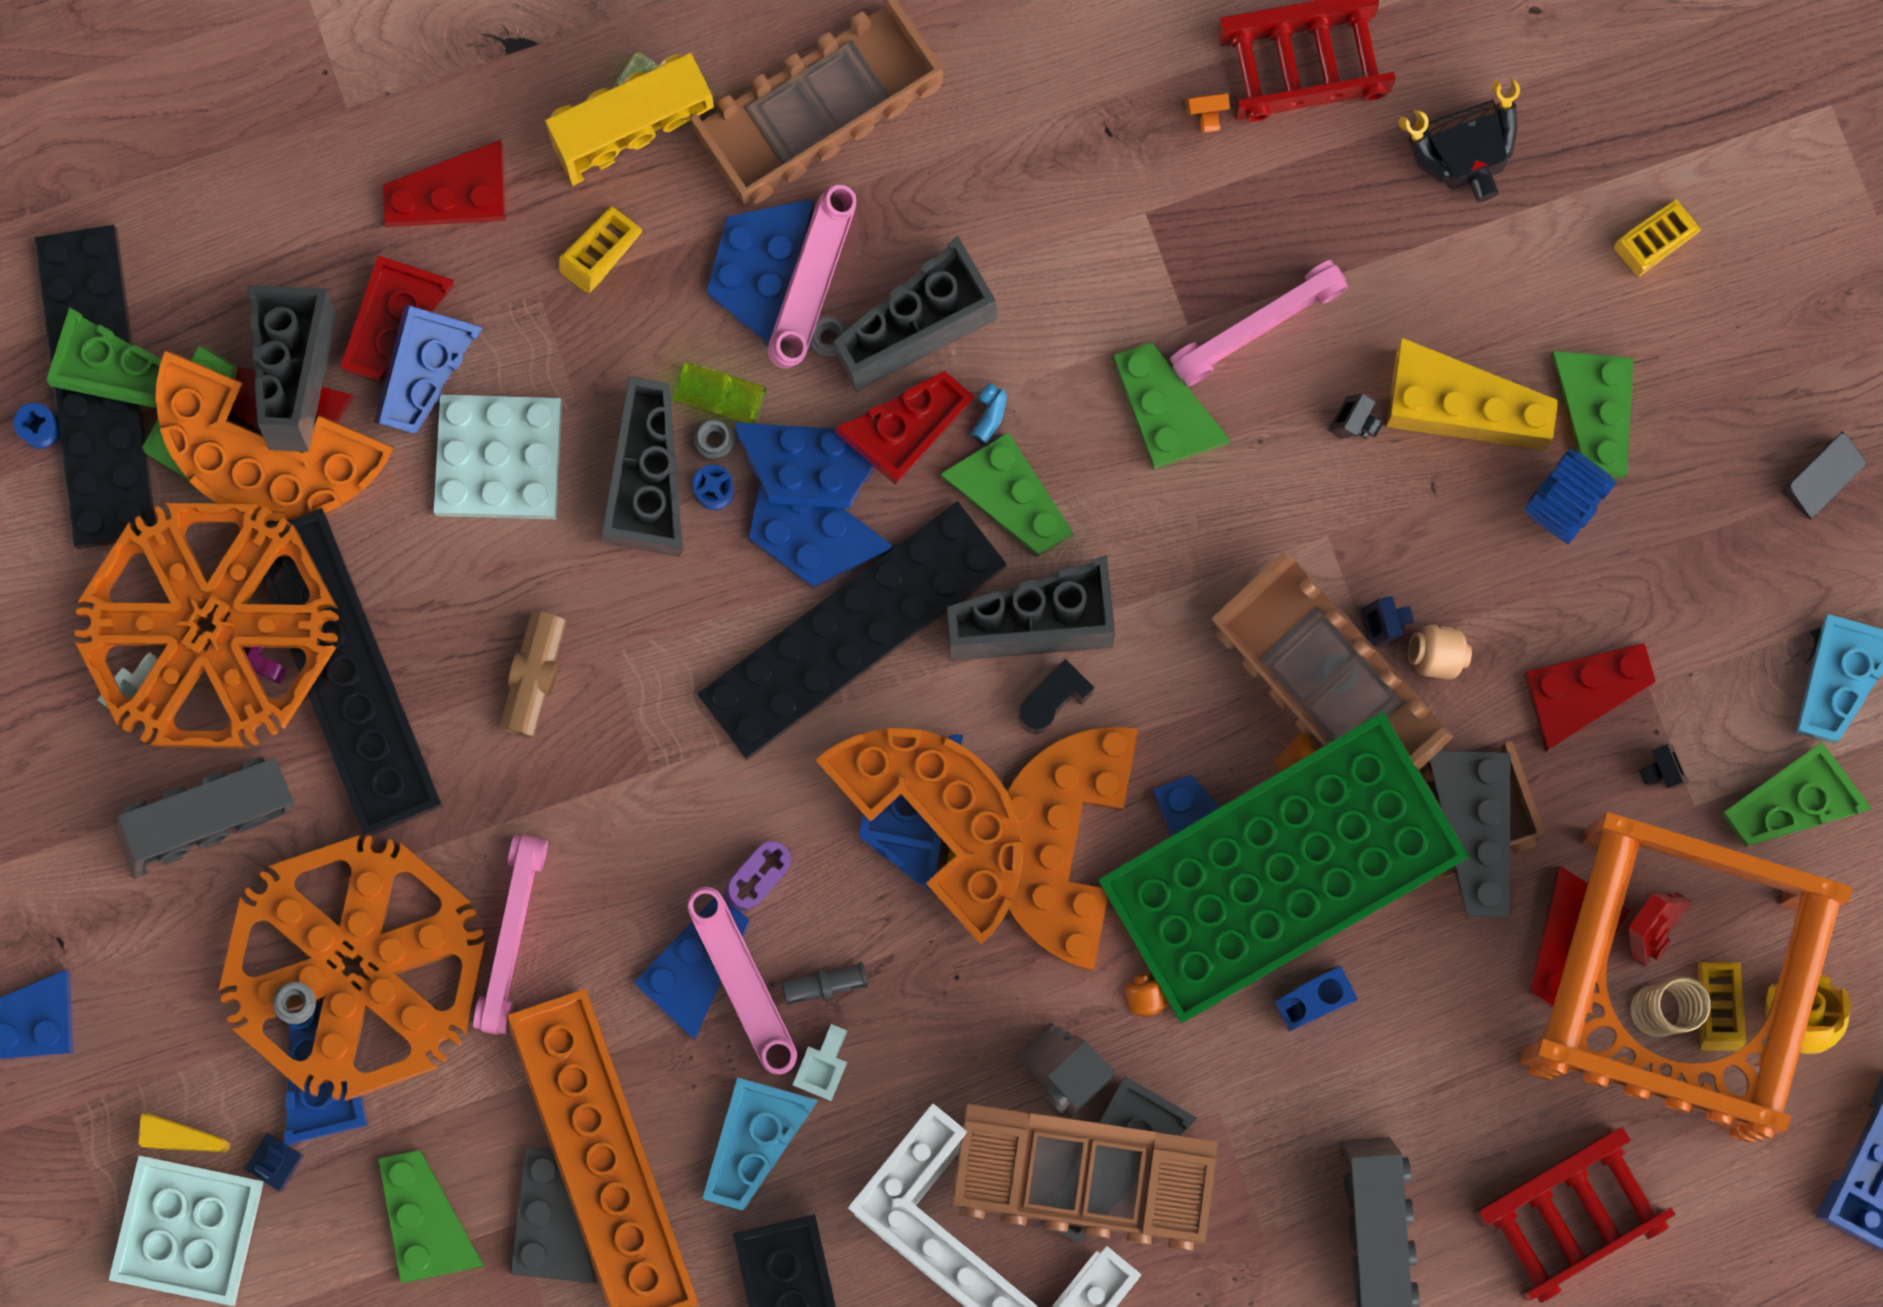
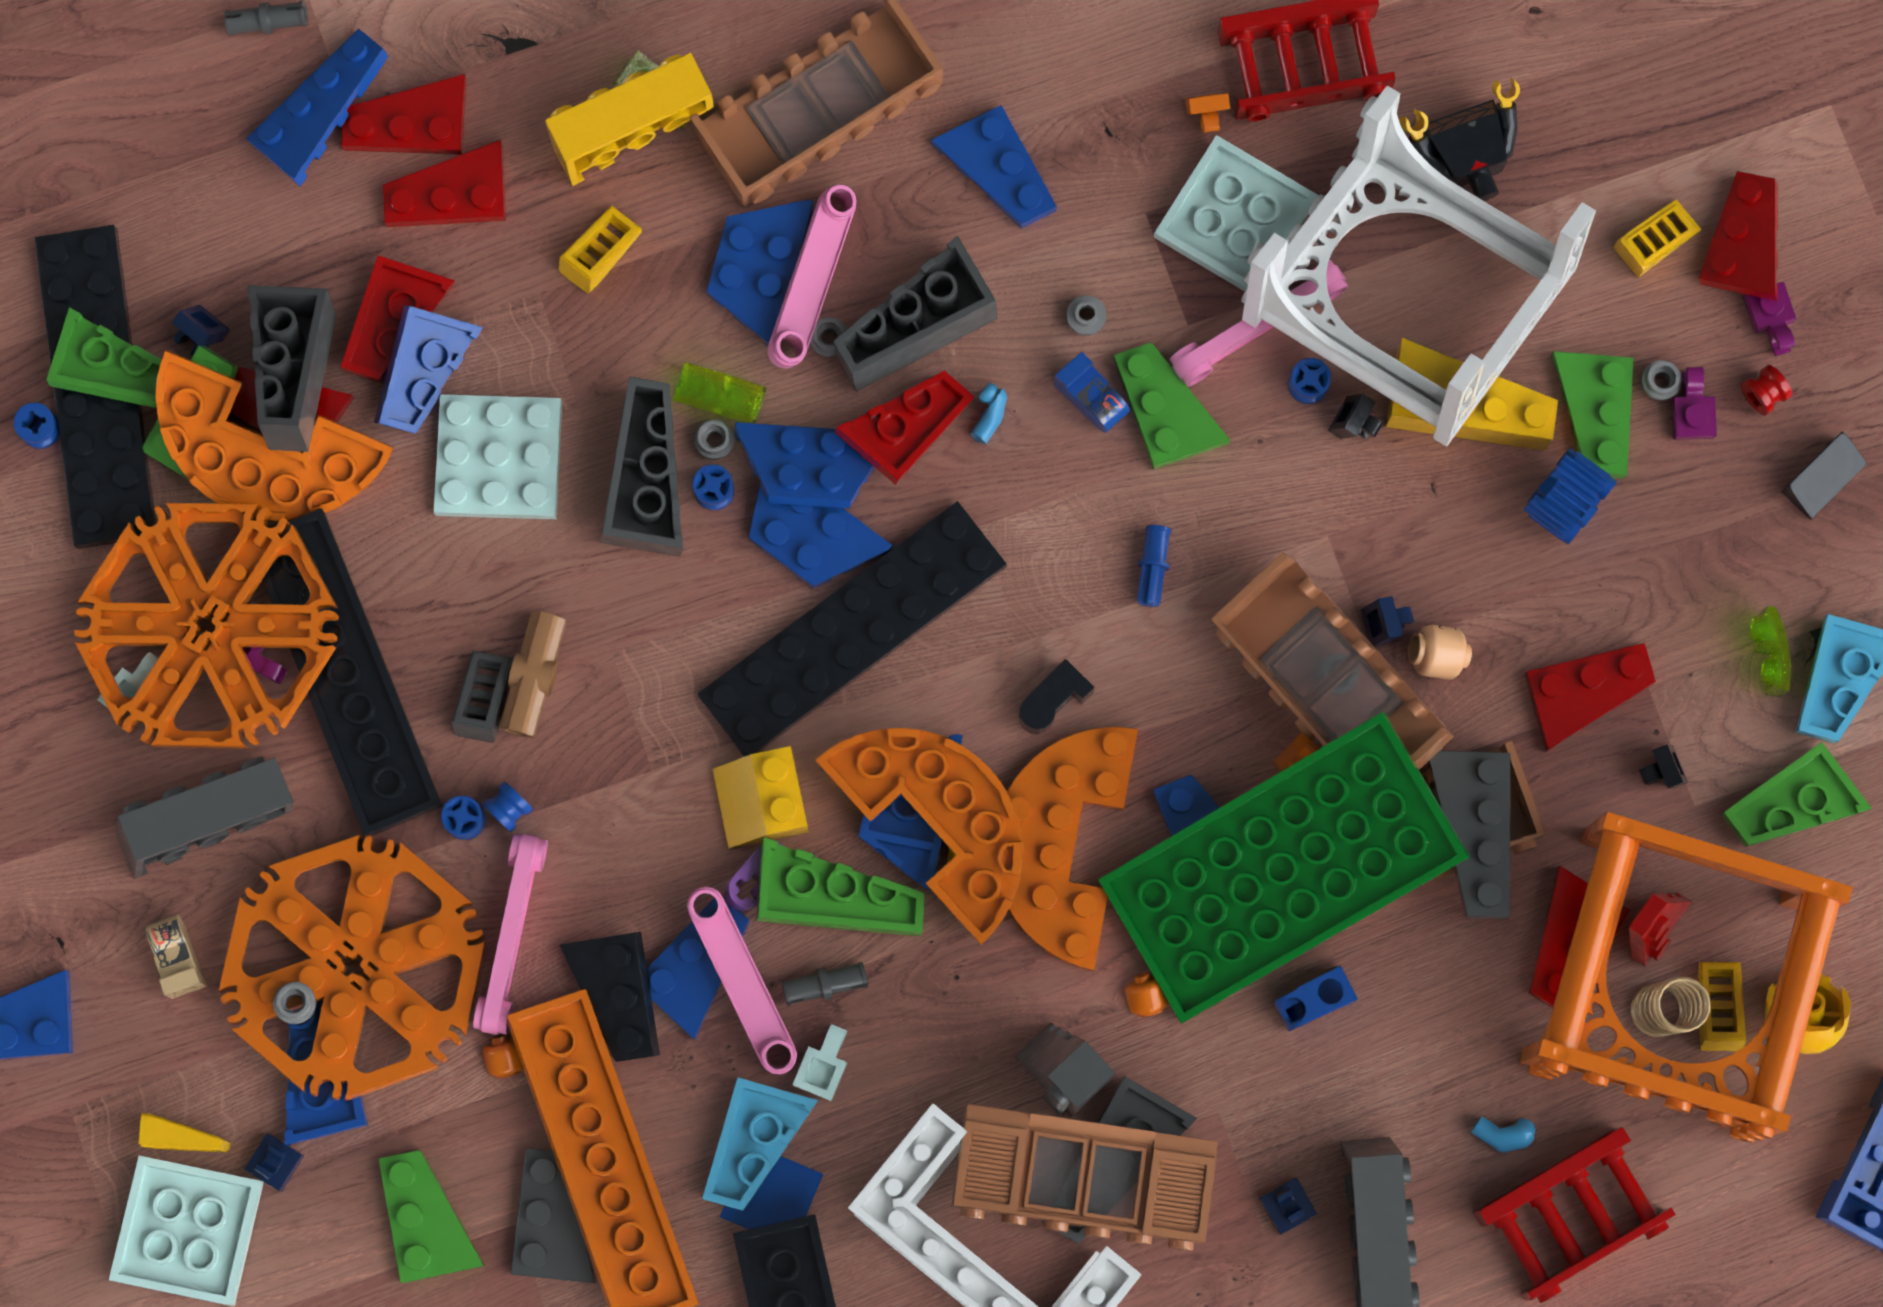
(175, 957): none -> tan leg
(199, 326): none -> dark blue tile
(266, 18): none -> dark grey pin
(304, 121): none -> blue wing
(410, 121): none -> red wing
(455, 815): none -> blue wheel
(475, 728): none -> dark grey slope
(501, 1057): none -> orange piece
(507, 806): none -> blue wheel
(619, 992): none -> black wing
(760, 798): none -> yellow slope
(780, 1198): none -> blue sticker
(818, 893): none -> bright green wing
(998, 163): none -> blue wing
(1010, 493): bright green wing -> none
(1037, 616): dark grey wedge -> none
(1086, 327): none -> light grey plate
(1091, 393): none -> blue leg
(1153, 565): none -> blue axle
(1230, 209): none -> light aqua plate
(1287, 1206): none -> dark blue tile
(1314, 374): none -> blue wheel
(1392, 162): none -> white arch
(1507, 1138): none -> dark azure arm
(1664, 369): none -> light grey plate
(1693, 414): none -> magenta plate
(1745, 240): none -> red wing
(1766, 390): none -> red wheel
(1772, 640): none -> clear neon green slope
(1773, 318): none -> magenta plate

